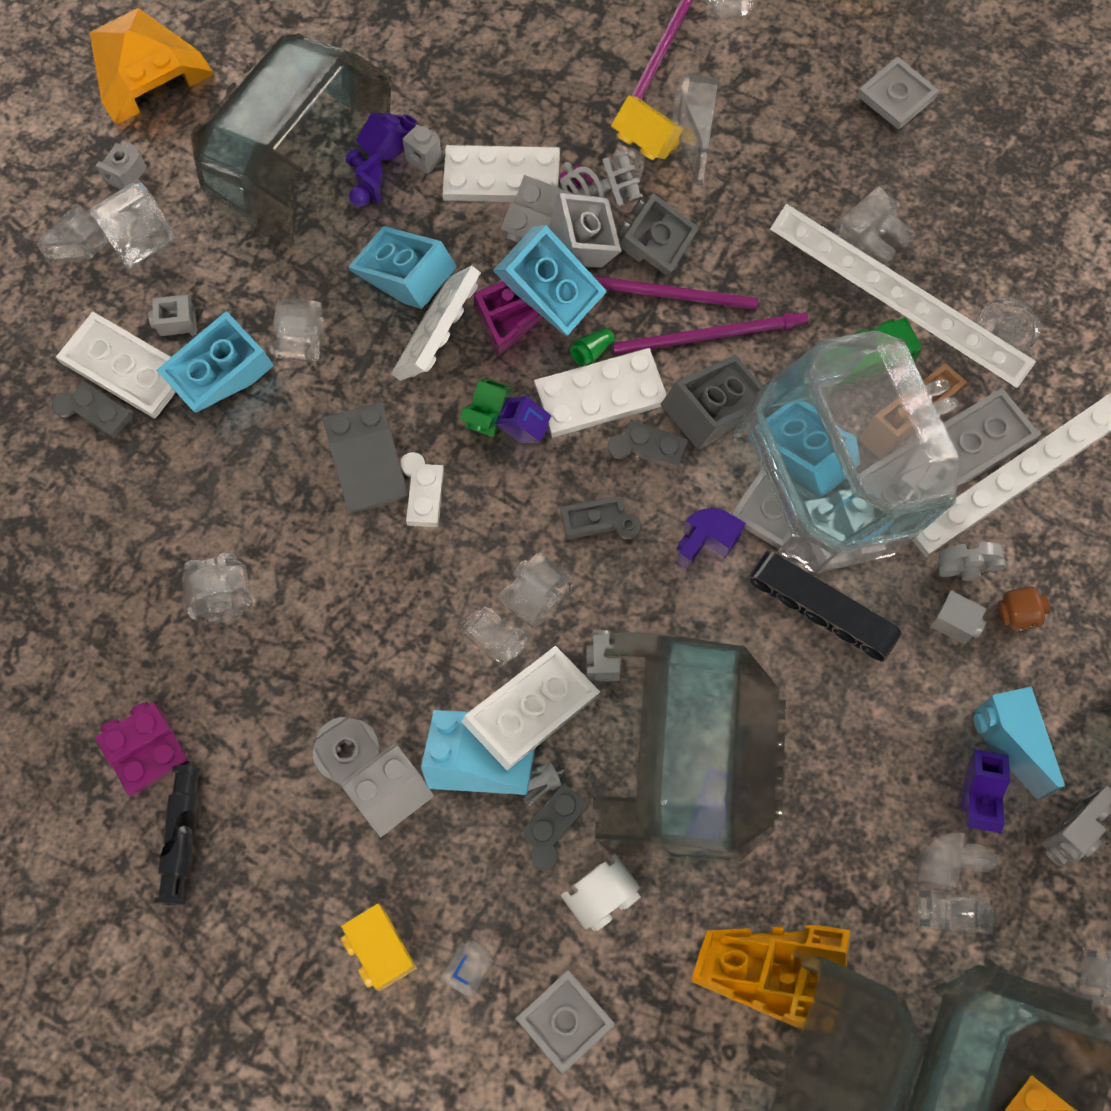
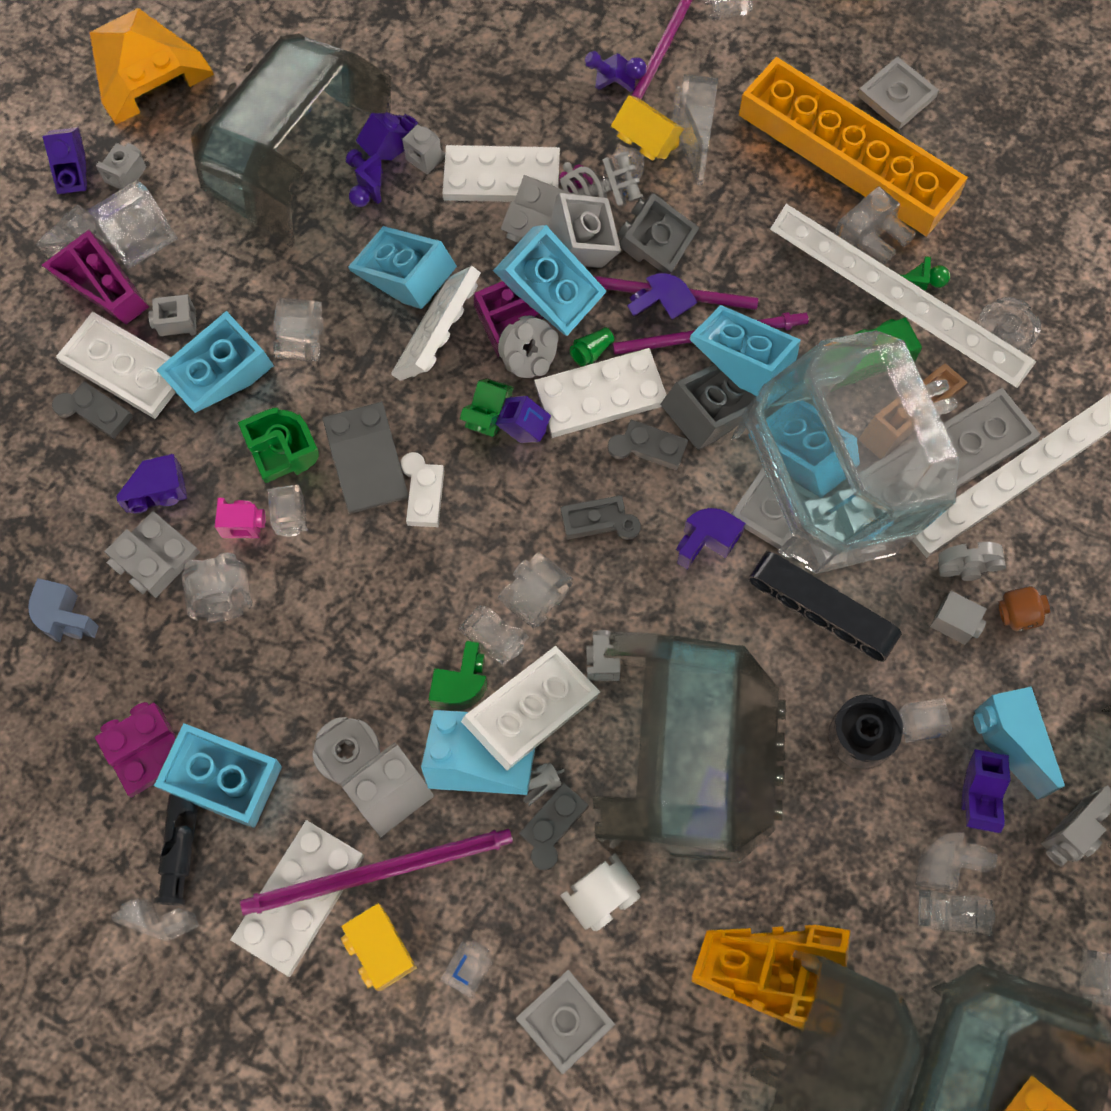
(52, 608): none -> sand blue brick
(66, 159): none -> dark purple slope
(97, 276): none -> magenta wedge
(144, 918): none -> clear slope
(151, 554): none -> light grey plate
(153, 484): none -> dark purple slope
(219, 775): none -> medium azure slope
(239, 519): none -> dark pink brick
(279, 443): none -> green brick
(286, 932): none -> white plate
(287, 510): none -> clear brick
(375, 872): none -> magenta piece
(460, 689): none -> green brick
(542, 353): none -> light grey plate
(616, 70): none -> dark purple piece
(666, 289): none -> dark purple brick
(745, 348): none -> medium azure slope
(851, 144): none -> light orange brick
(871, 714): none -> black brick
(923, 275): none -> green piece
(925, 720): none -> clear brick

